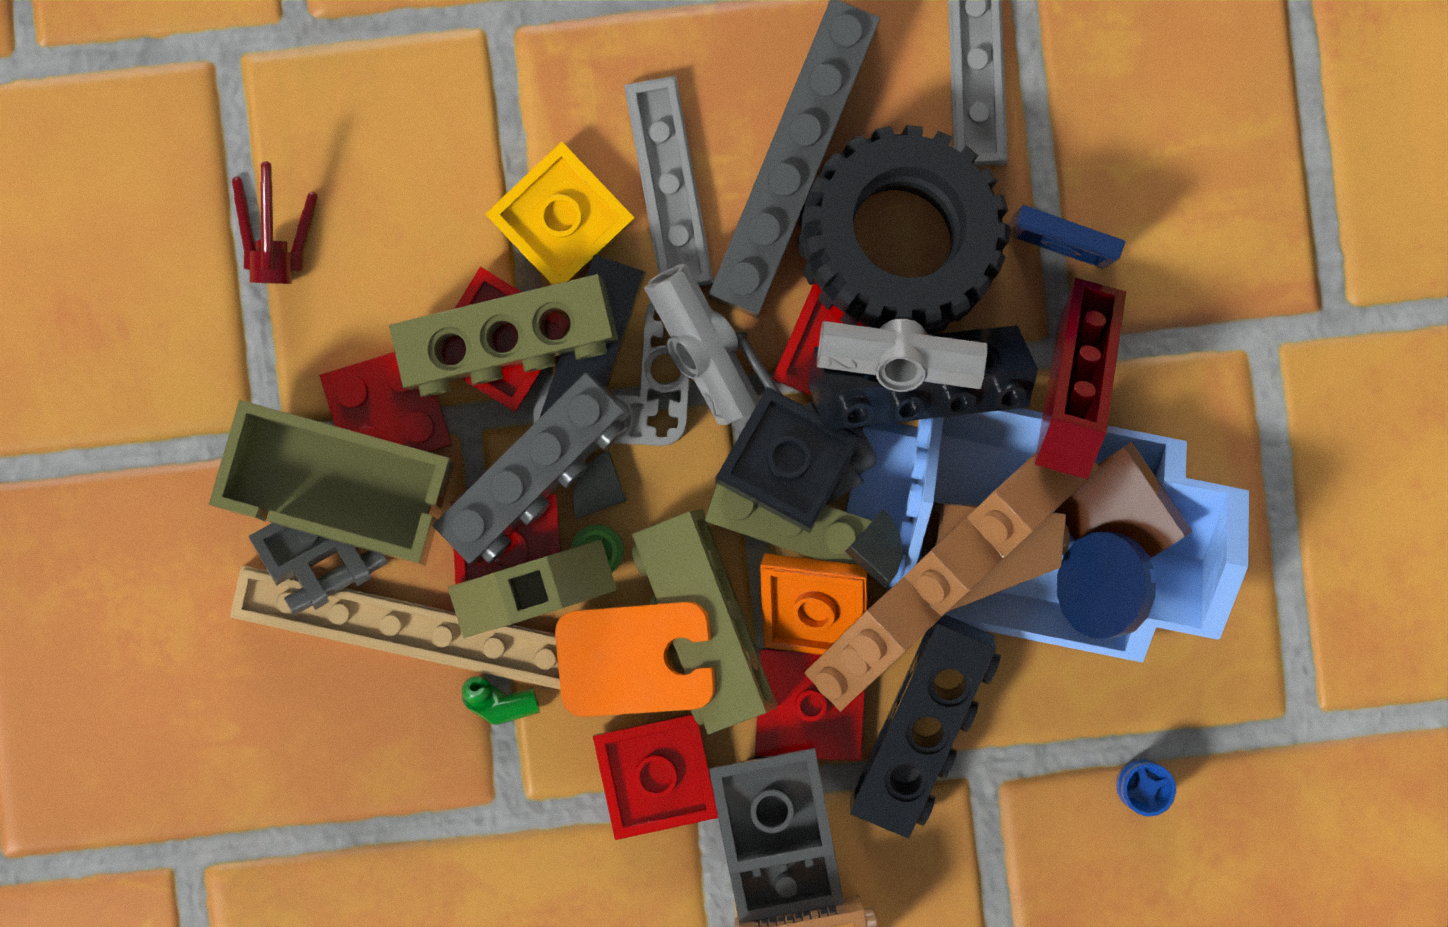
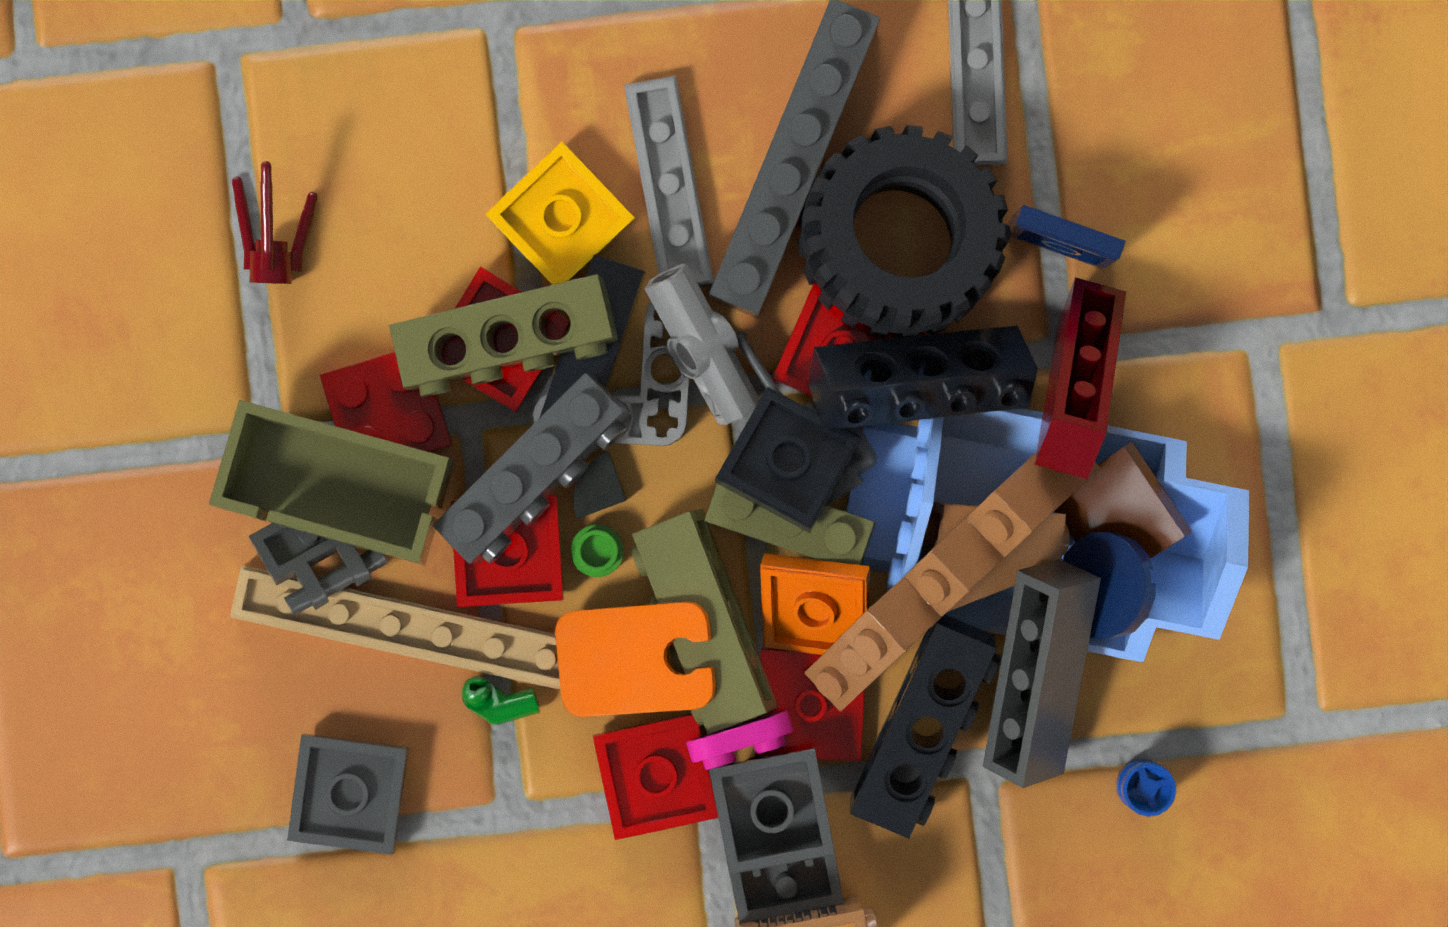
(347, 794): none -> dark grey plate
(532, 589): olive slope -> none
(763, 733): none -> dark pink plate
(878, 549): pearl dark grey tile -> none
(901, 355): light grey piece -> none
(1041, 672): none -> dark grey brick

